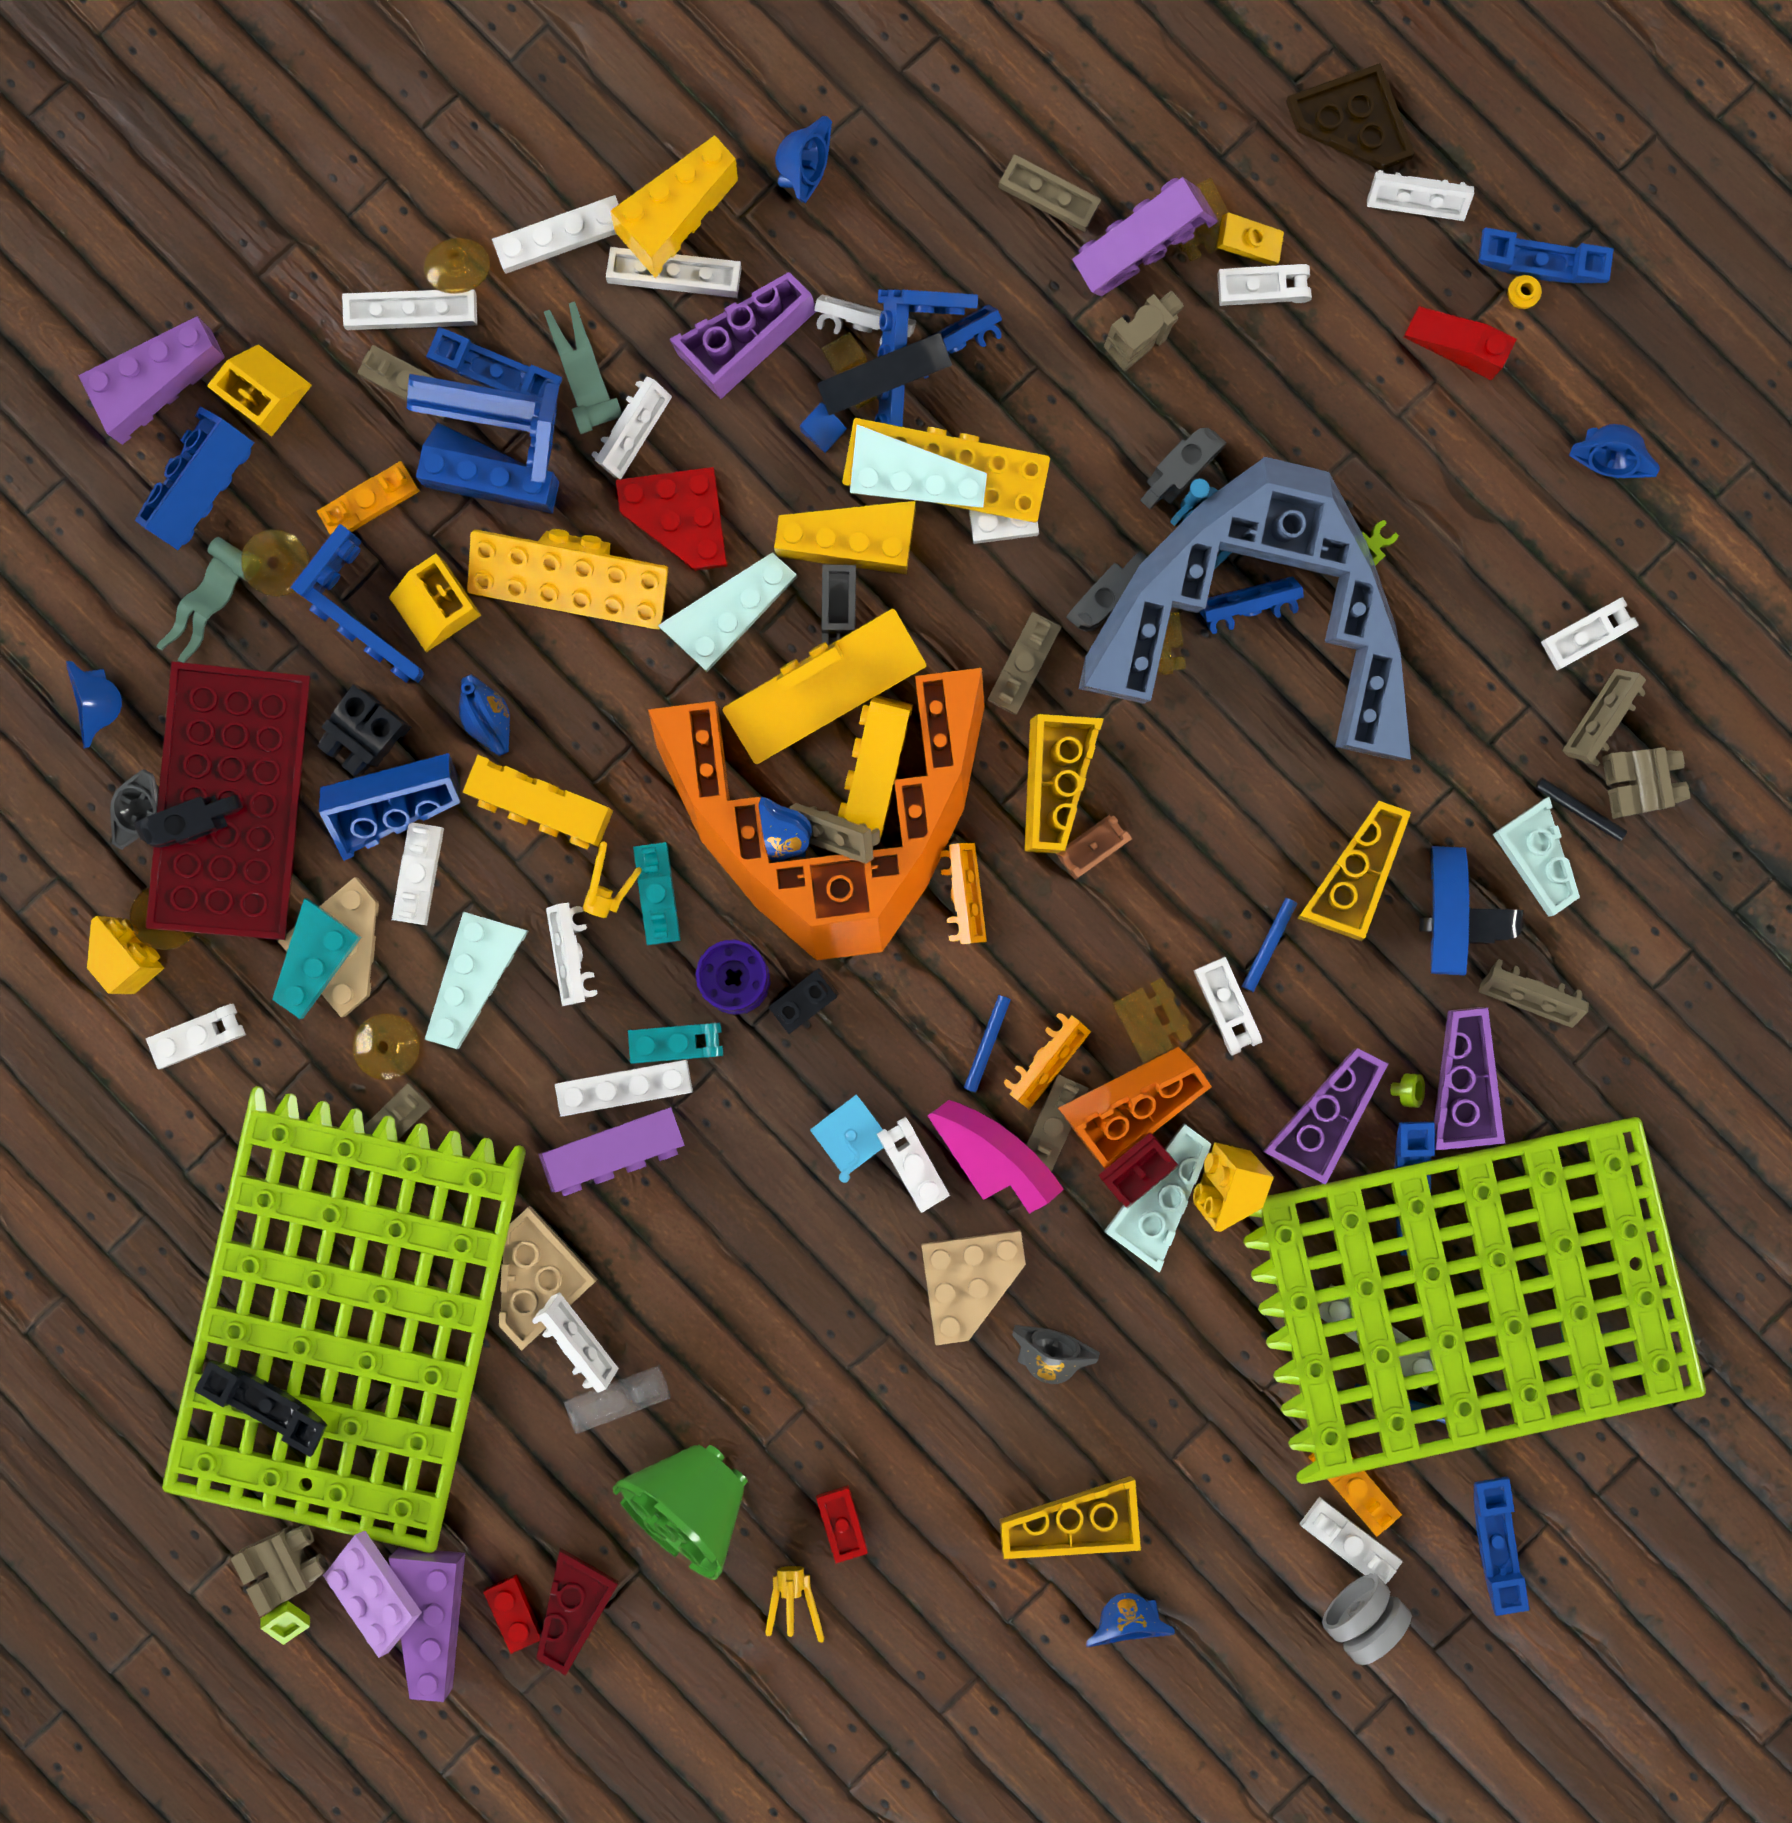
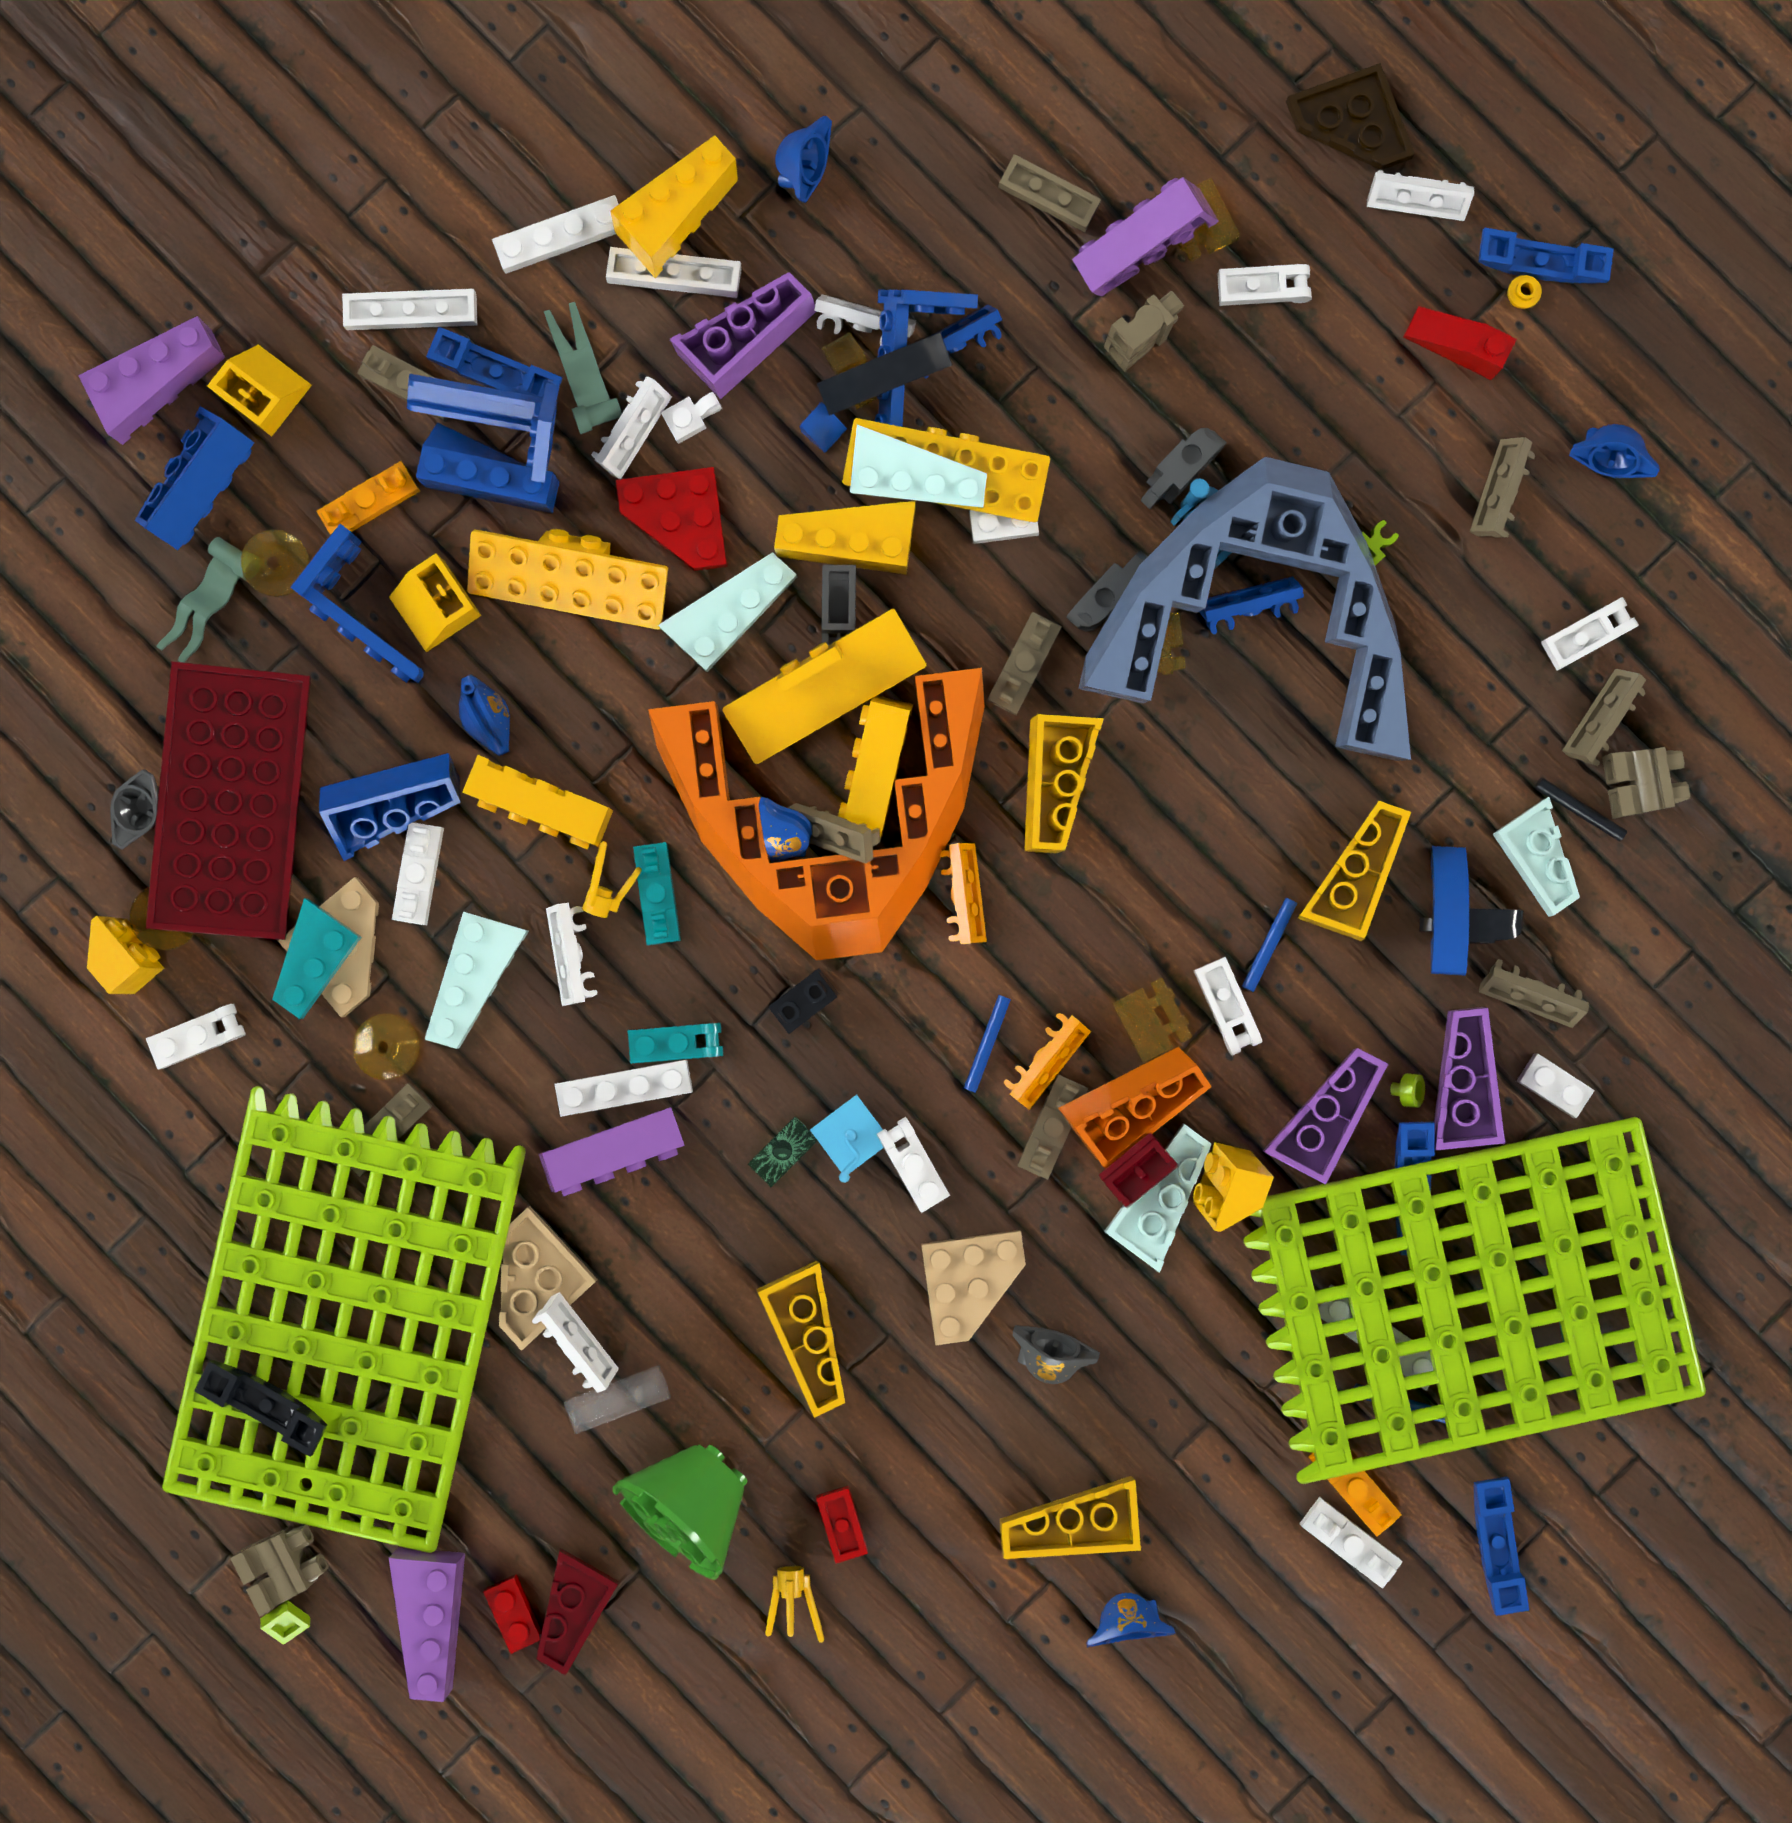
(96, 700): blue hat -> none
(187, 821): black piece -> none
(363, 728): black hips -> none
(372, 1594): lavender plate -> none
(456, 265): clear yellow dish -> none
(686, 418): none -> white plate
(714, 972): dark purple wheel -> none
(783, 1151): none -> clear green tile
(803, 1326): none -> yellow wedge
(994, 1156): dark pink slope -> none
(1093, 846): nougat hinge -> none
(1250, 239): yellow plate -> none
(1366, 1619): light grey wheel -> none
(1502, 487): none -> dark tan plate
(1555, 1085): none -> white plate

